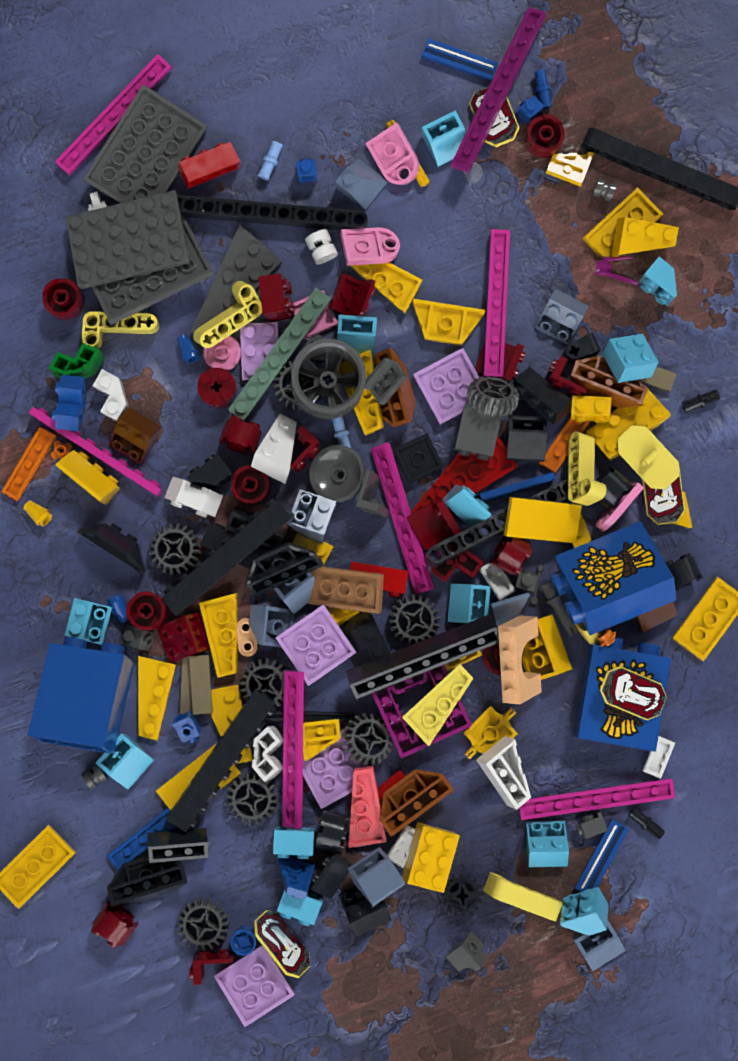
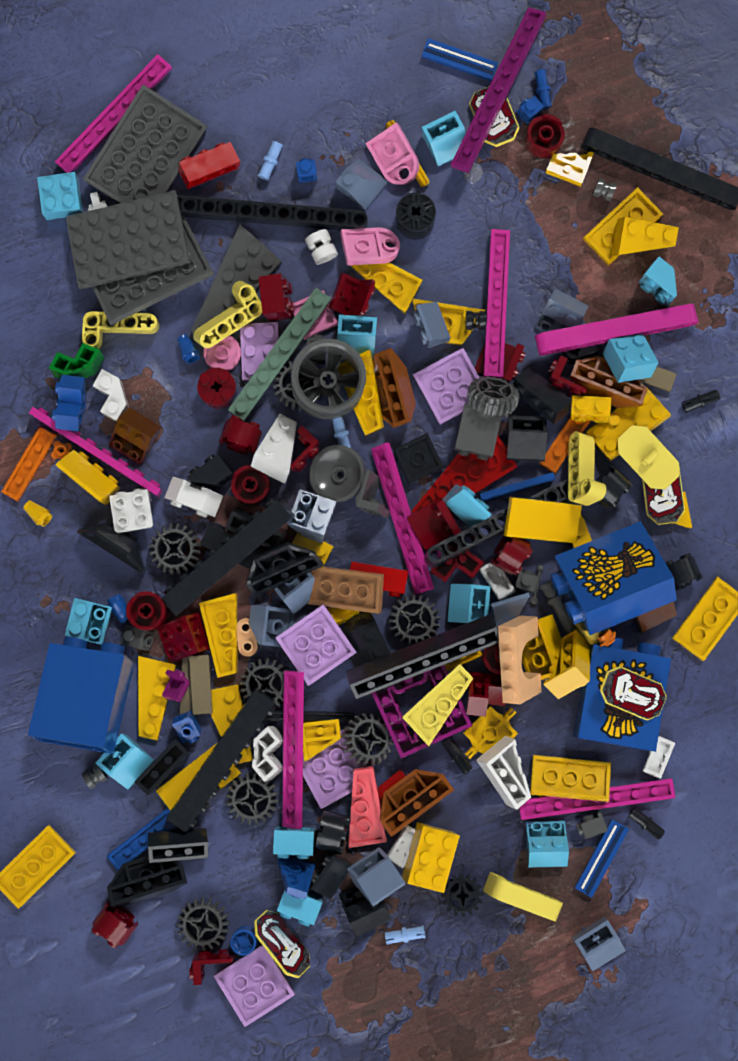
(60, 195): none -> medium azure brick
(67, 289): dark red brick -> none
(131, 510): none -> white bracket
(162, 766): none -> black brick
(176, 685): none -> magenta bracket
(385, 380): dark grey bracket -> none
(405, 935): none -> light blue pin
(415, 226): none -> black wheel
(432, 324): none -> sand blue slope
(457, 755): none -> black axle
(467, 953): dark grey brick -> none
(480, 320): none -> black wheel
(482, 691): none -> dark red brick
(570, 778): none -> yellow tile
(571, 665): none -> yellow wedge
(585, 912): medium azure slope -> none
(602, 331): none -> dark pink beam
(605, 269): magenta plant -> none
(610, 515): bright pink tile -> none

